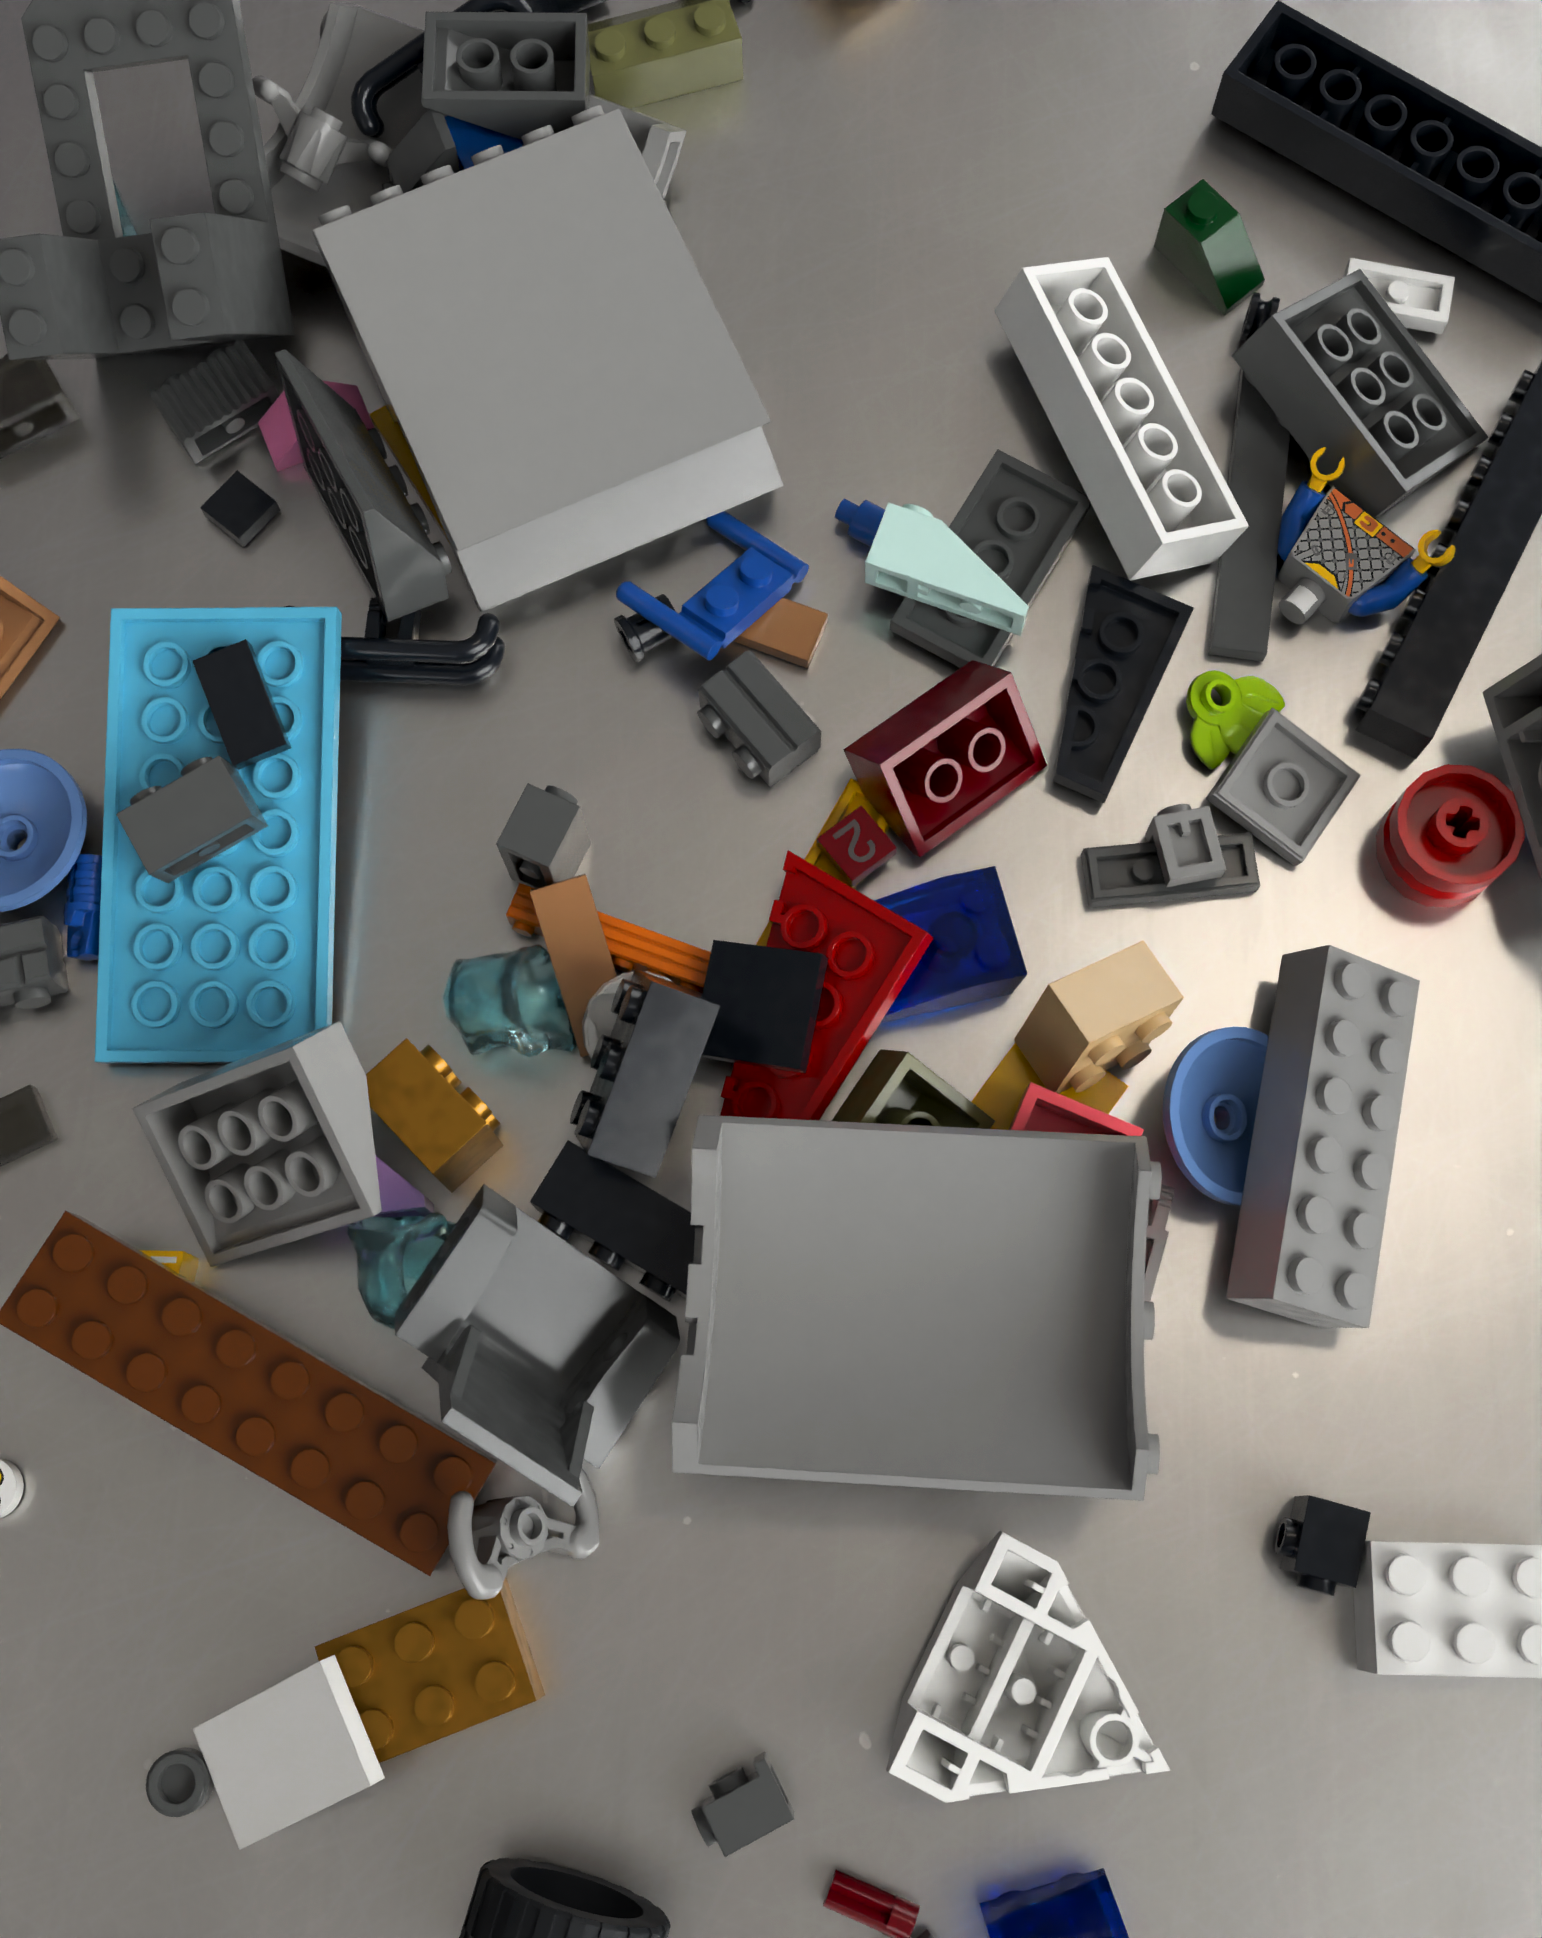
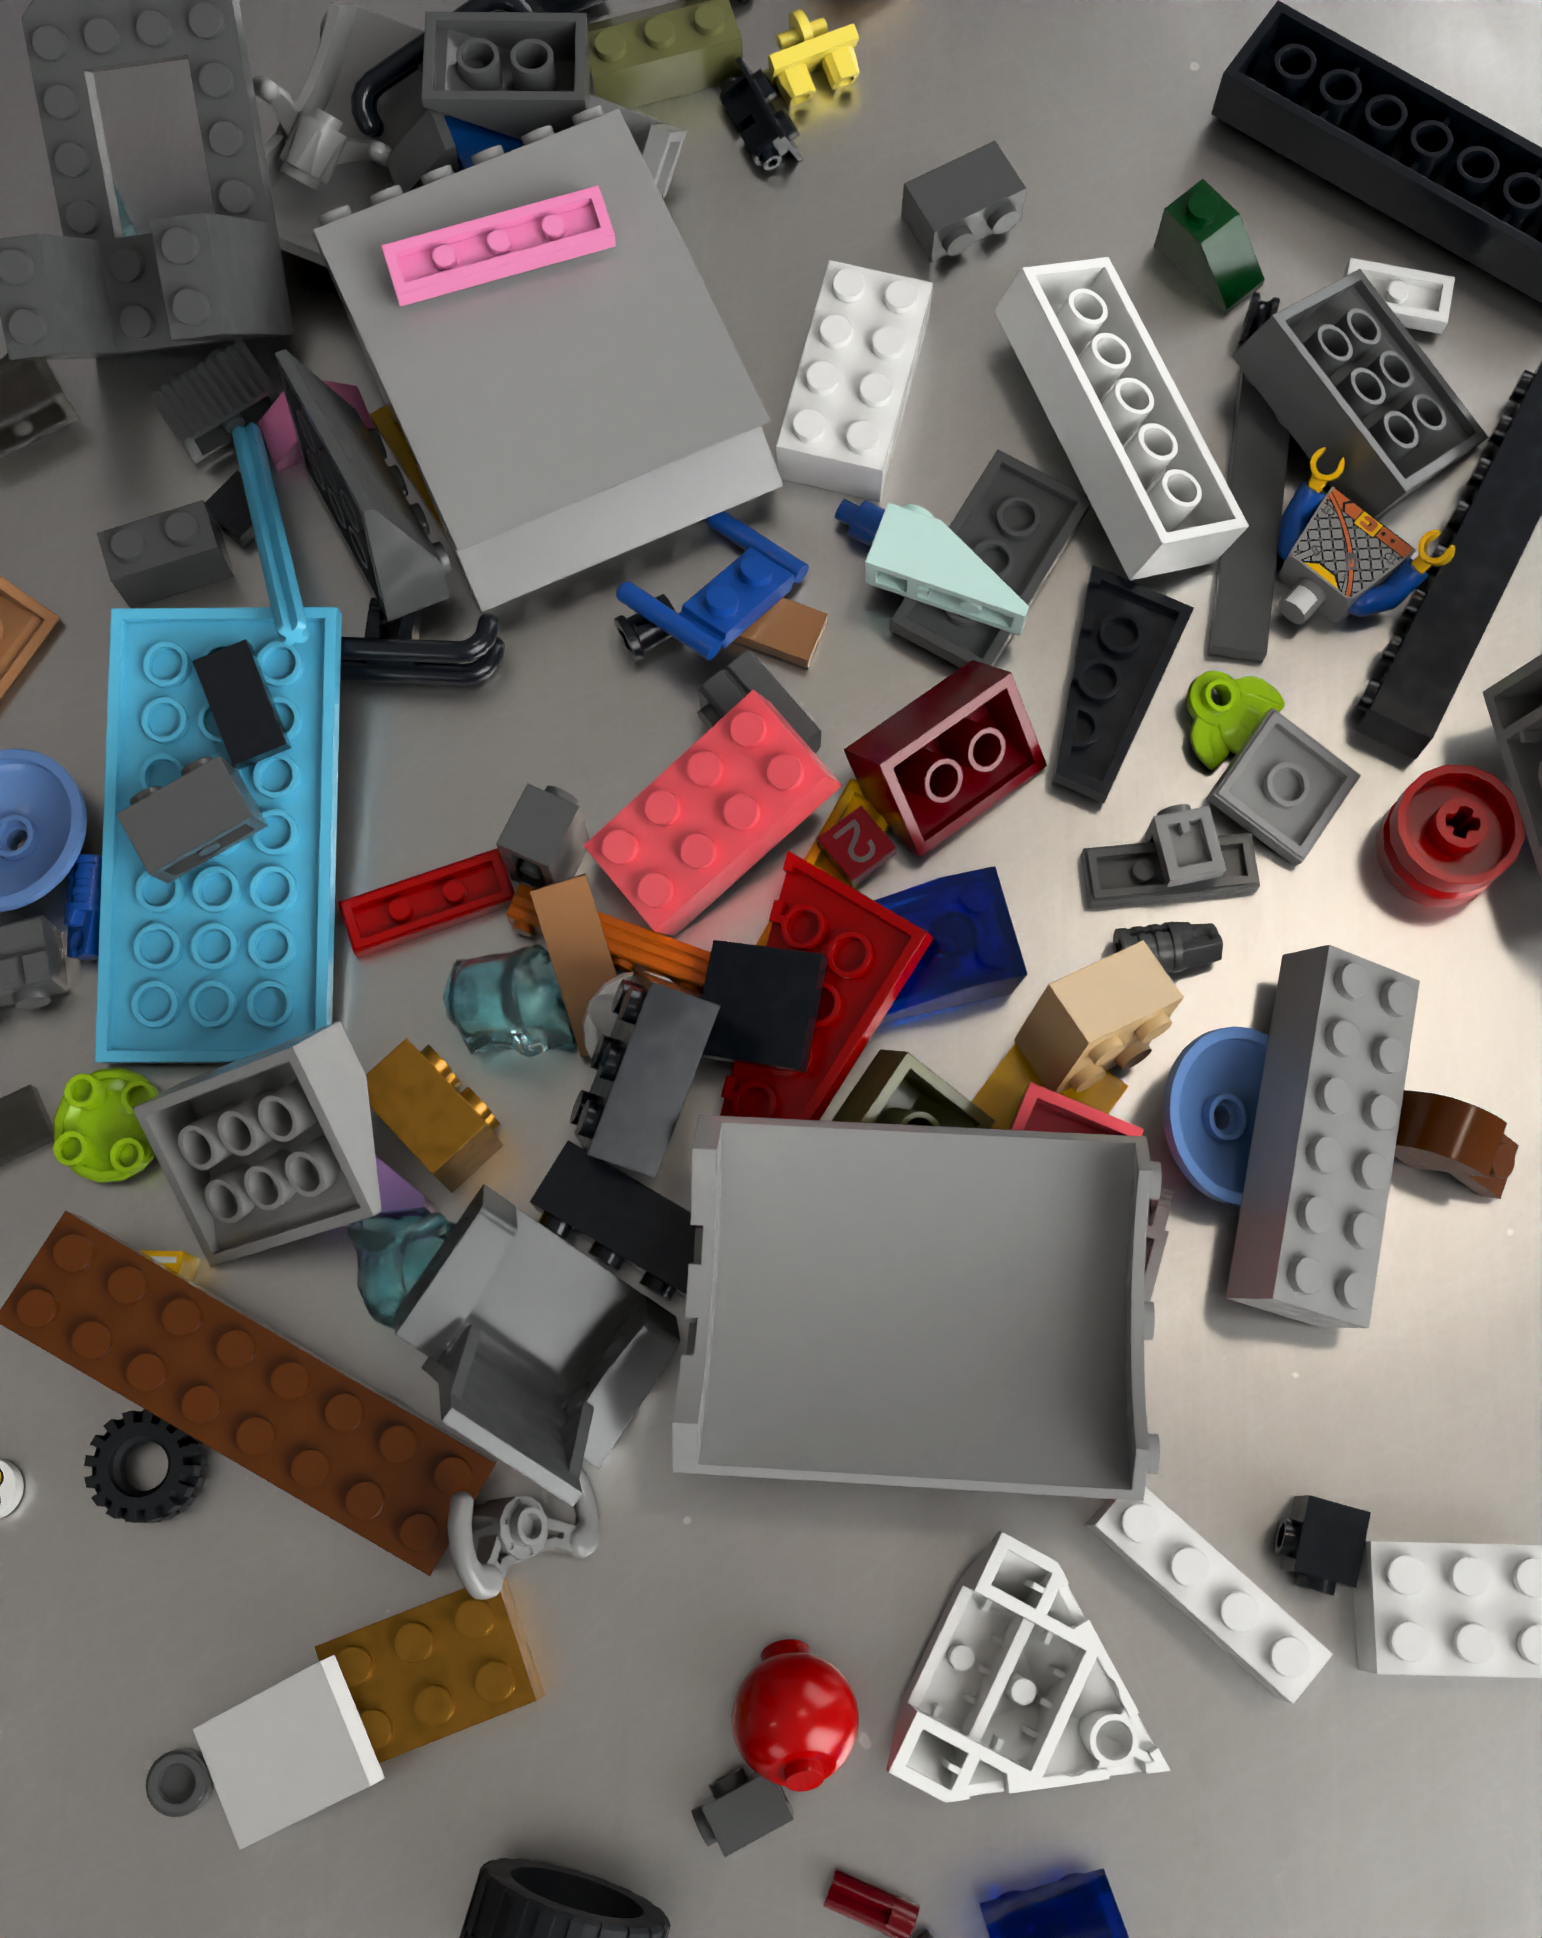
(98, 1128): none -> lime dish
(109, 1468): none -> black tyre
(165, 554): none -> dark grey brick
(270, 536): none -> medium azure axle
(427, 903): none -> red tile
(499, 245): none -> bright pink plate
(712, 815): none -> coral brick
(750, 99): none -> black hinge
(794, 1717): none -> red brick
(810, 48): none -> light yellow hips
(853, 380): none -> white brick
(963, 202): none -> dark grey brick
(1174, 943): none -> dark grey hinge
(1211, 1593): none -> white brick
(1455, 1139): none -> reddish brown brick

